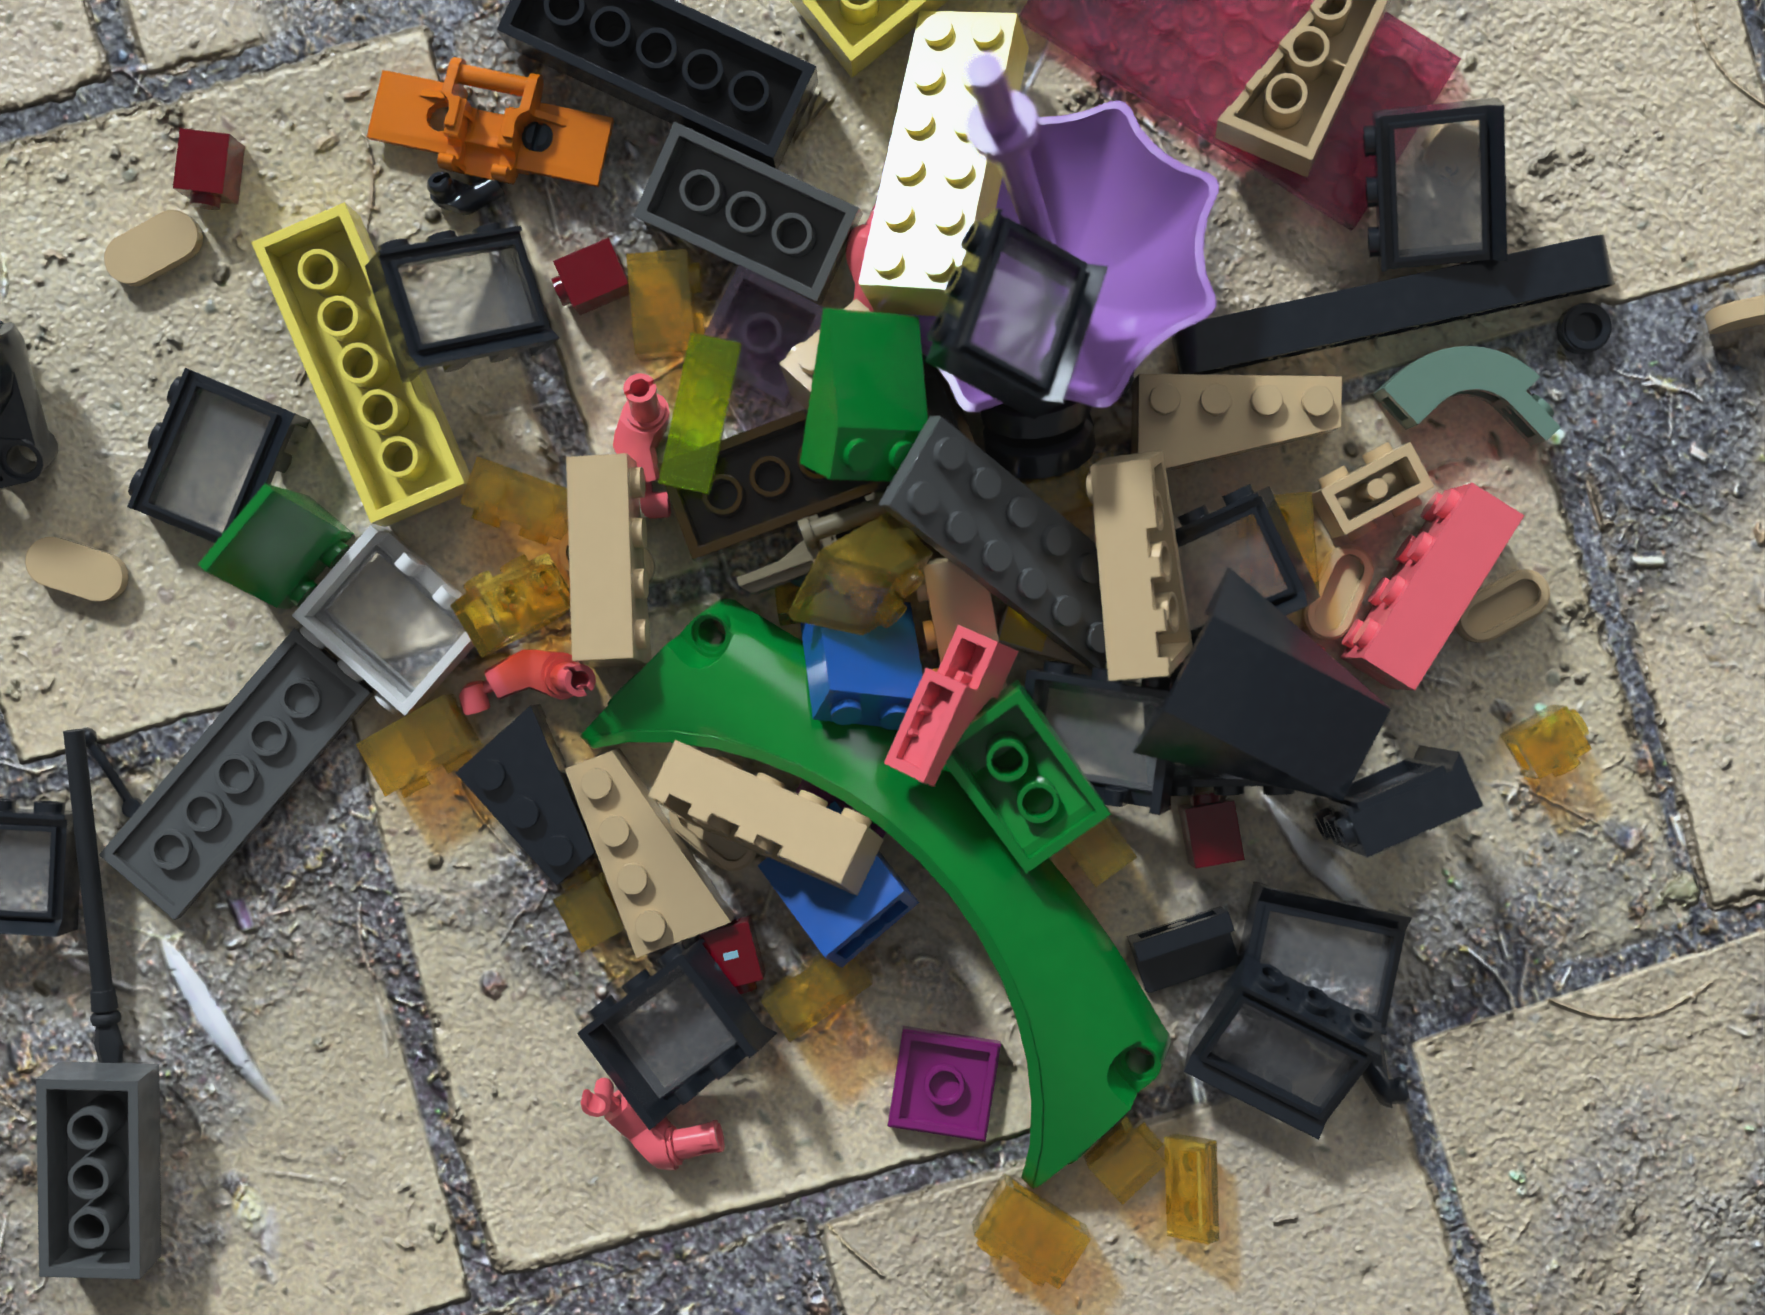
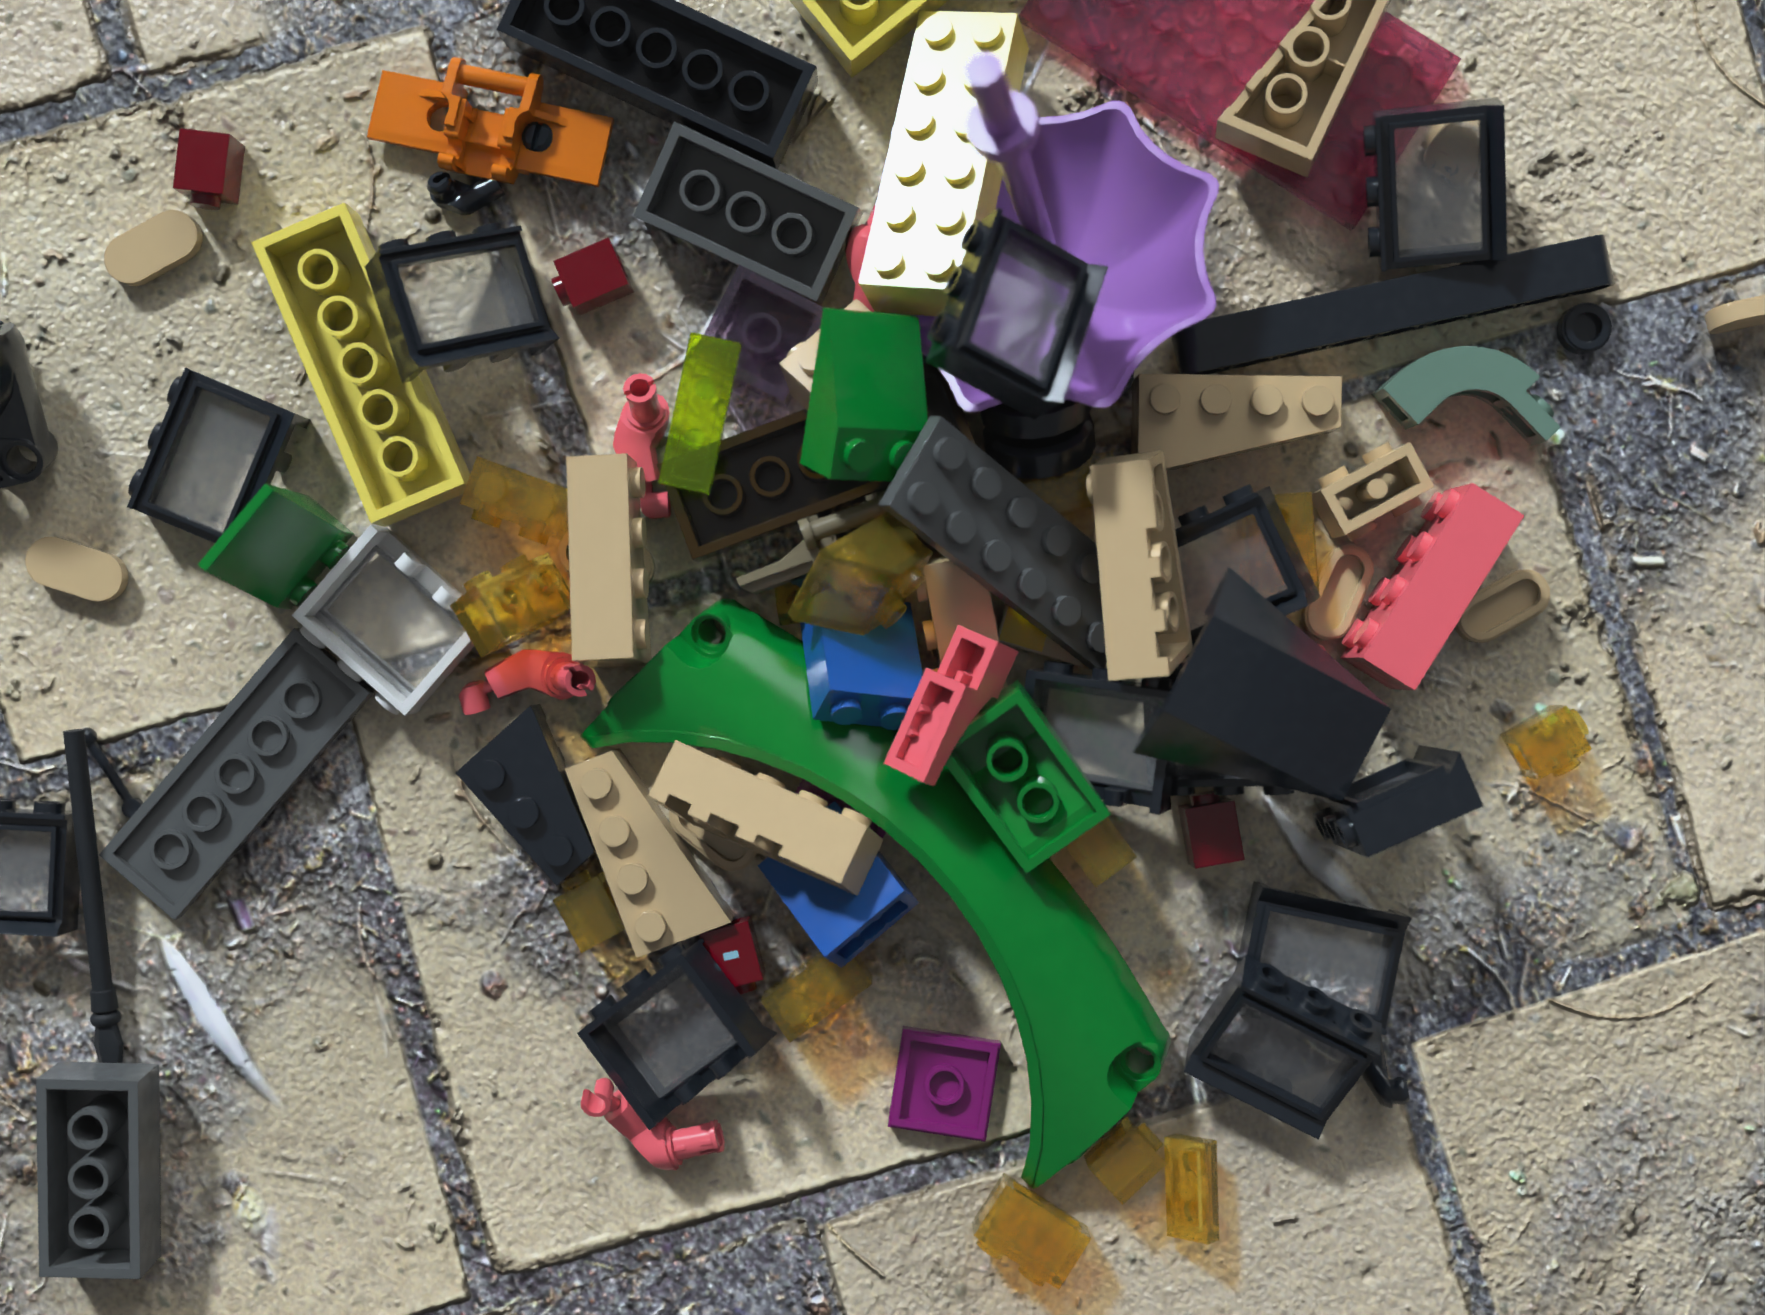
(420, 745): clear yellow brick -> none
(664, 303): clear yellow brick -> none
(1184, 949): black panel -> none

